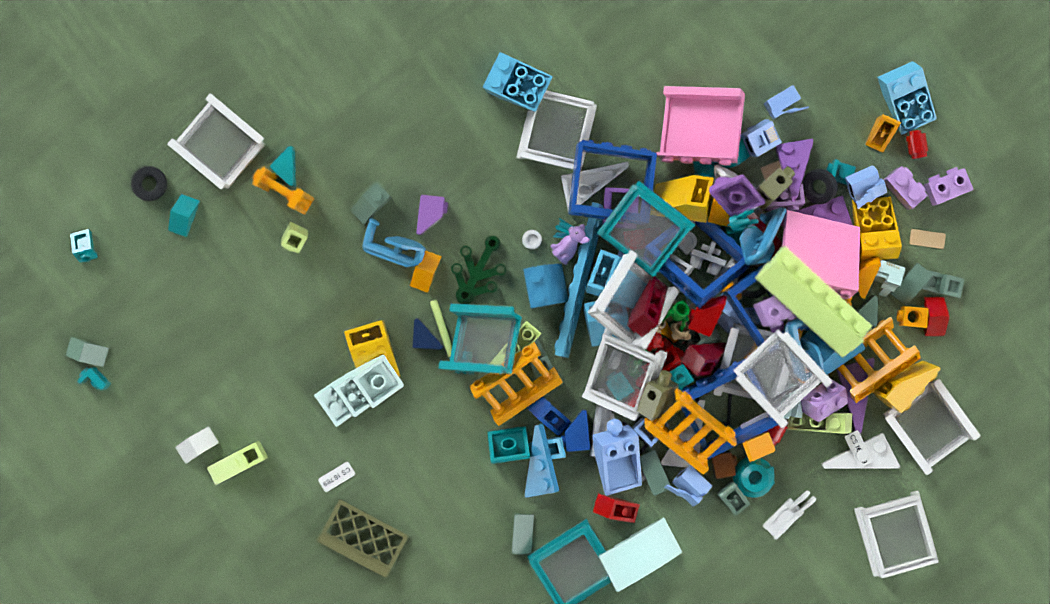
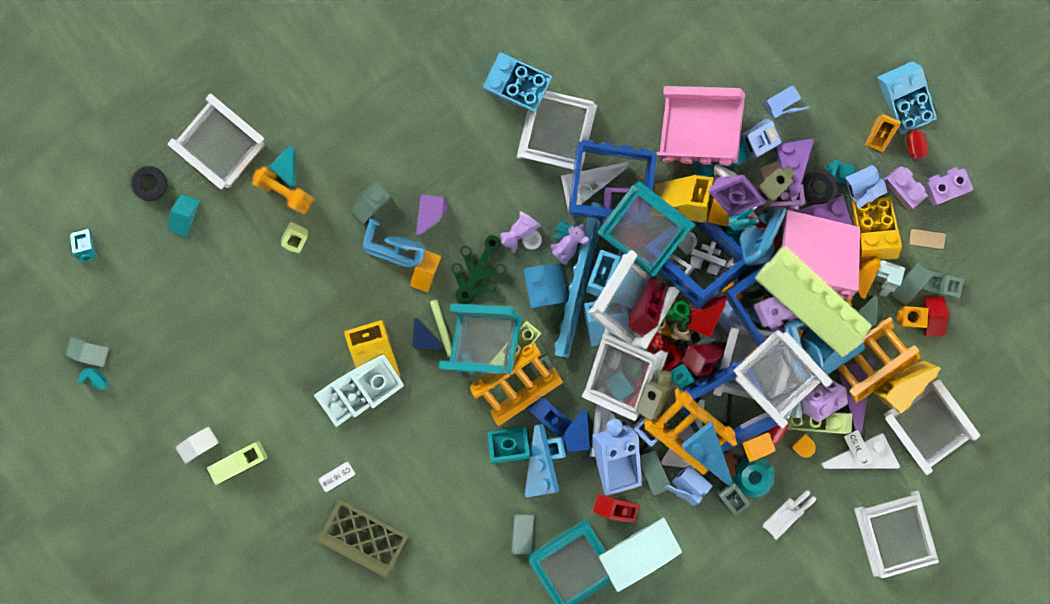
(522, 228): none -> lavender animal
(707, 450): none -> dark azure wing
(804, 446): none -> light orange tile

